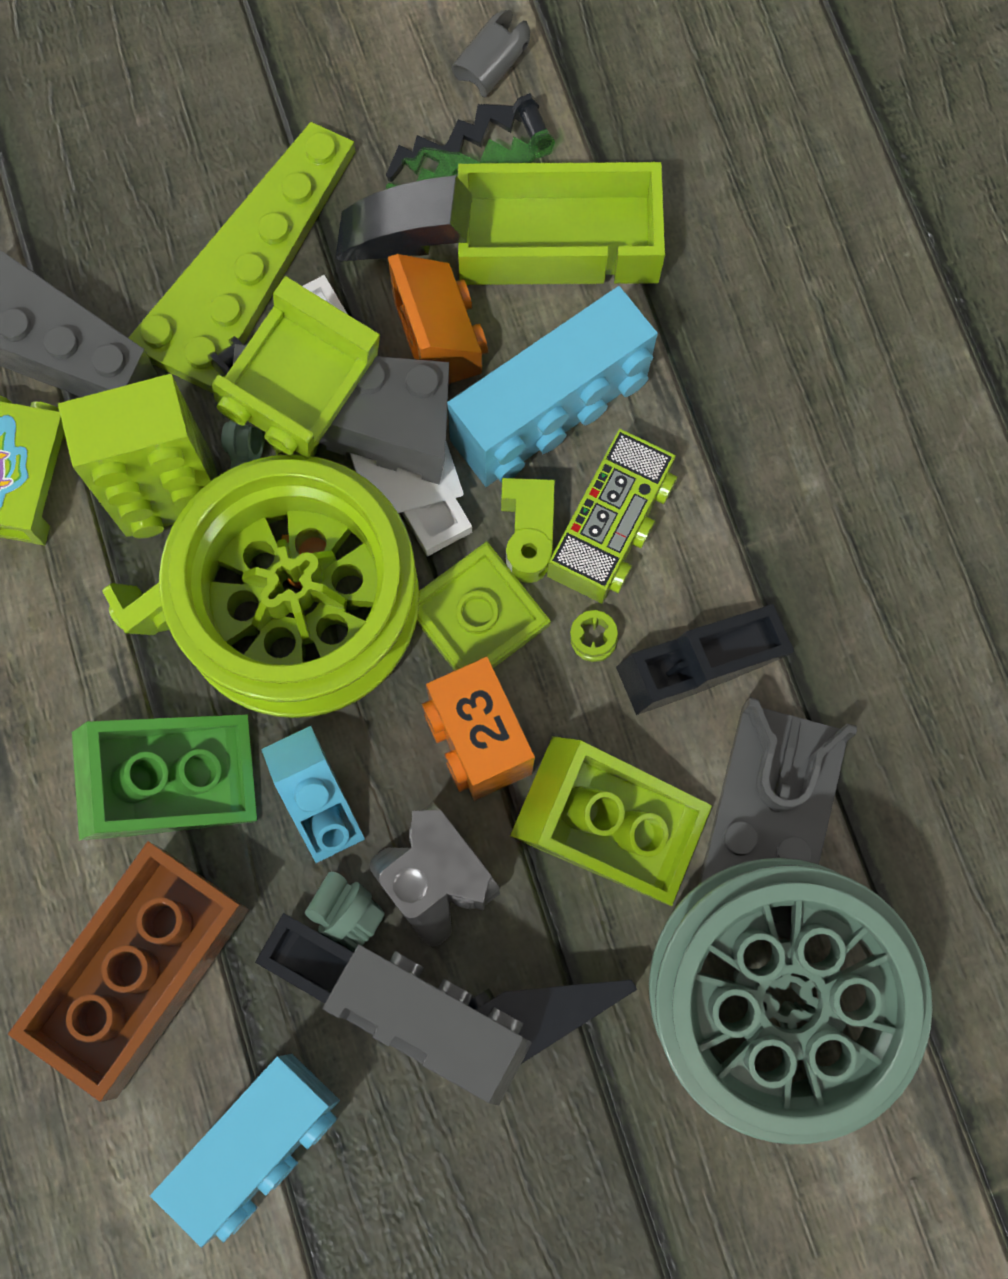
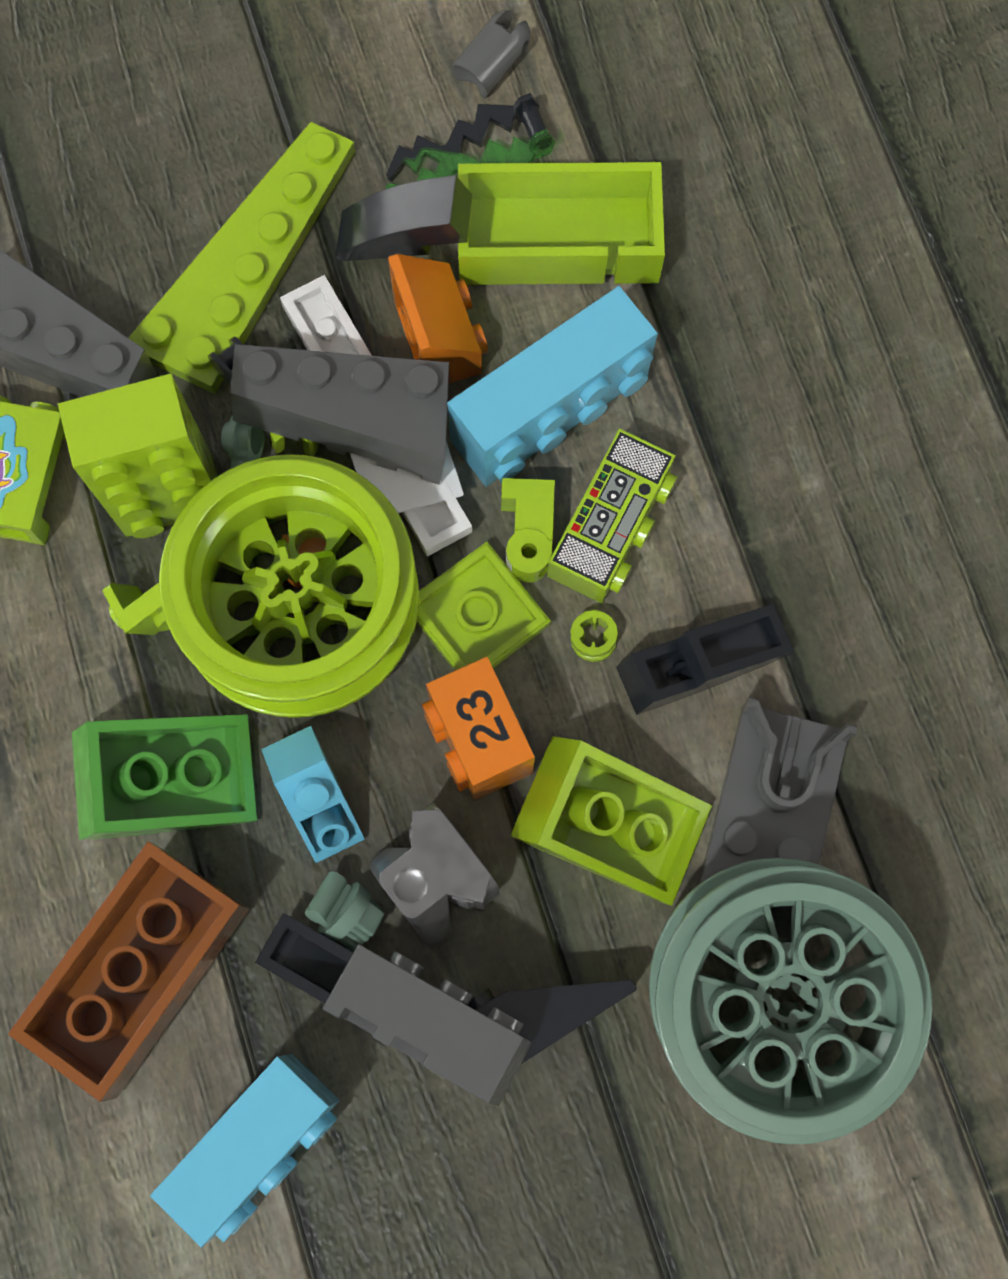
(297, 370): lime panel -> none

